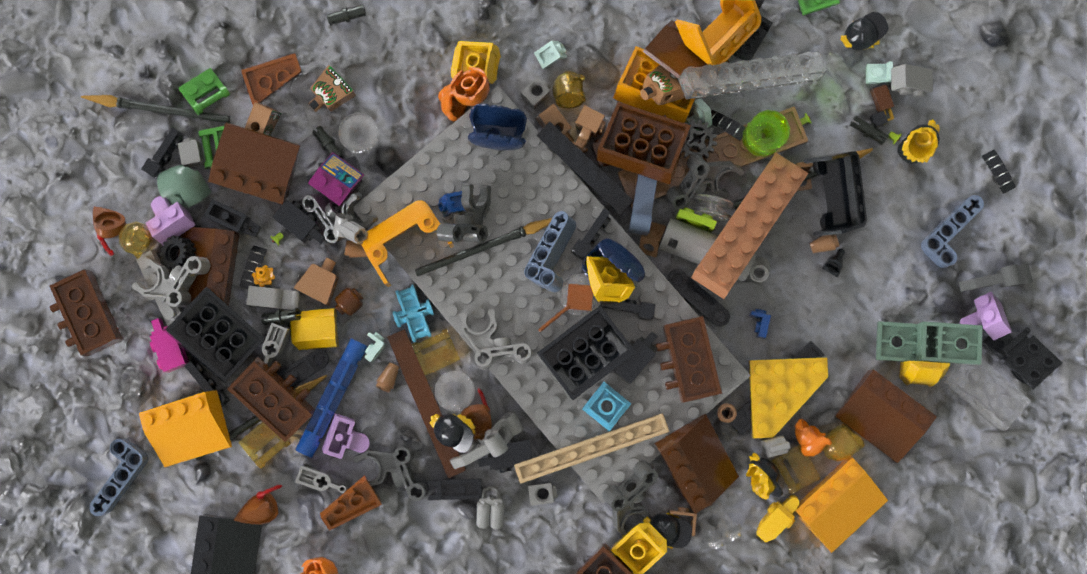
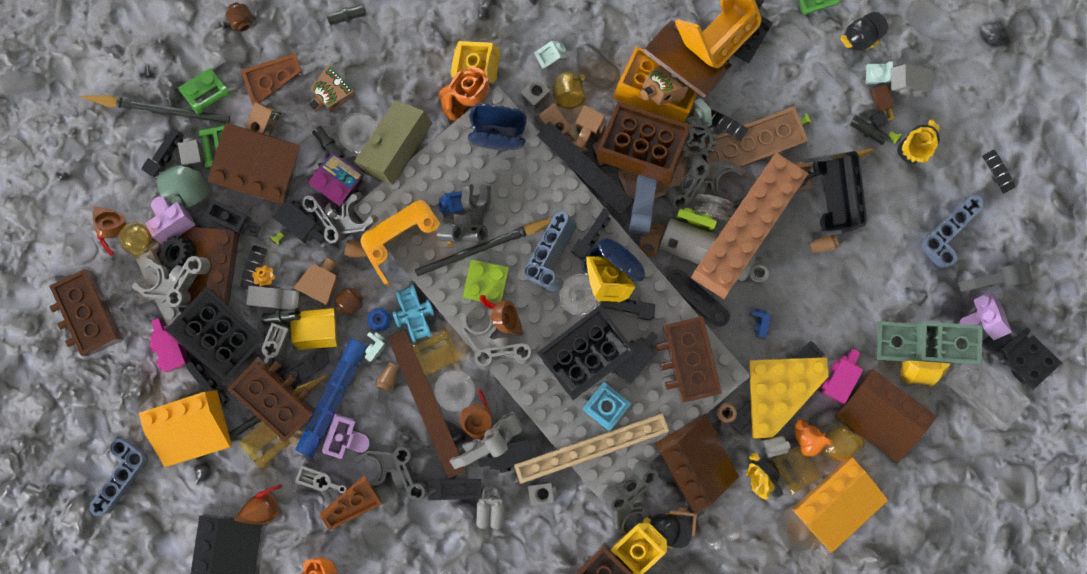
(239, 16): none -> reddish brown head
(347, 228): light grey piece -> none
(380, 325): none -> blue plate
(393, 142): none -> olive brick
(453, 431): black hair -> none
(485, 280): none -> lime plate
(504, 316): none -> dark orange piece
(578, 298): dark orange piece -> none
(752, 74): clear brick -> none
(773, 126): clear neon green wheel -> none
(777, 518): yellow hinge -> none
(834, 263): black piece -> none
(842, 377): none -> dark pink hinge

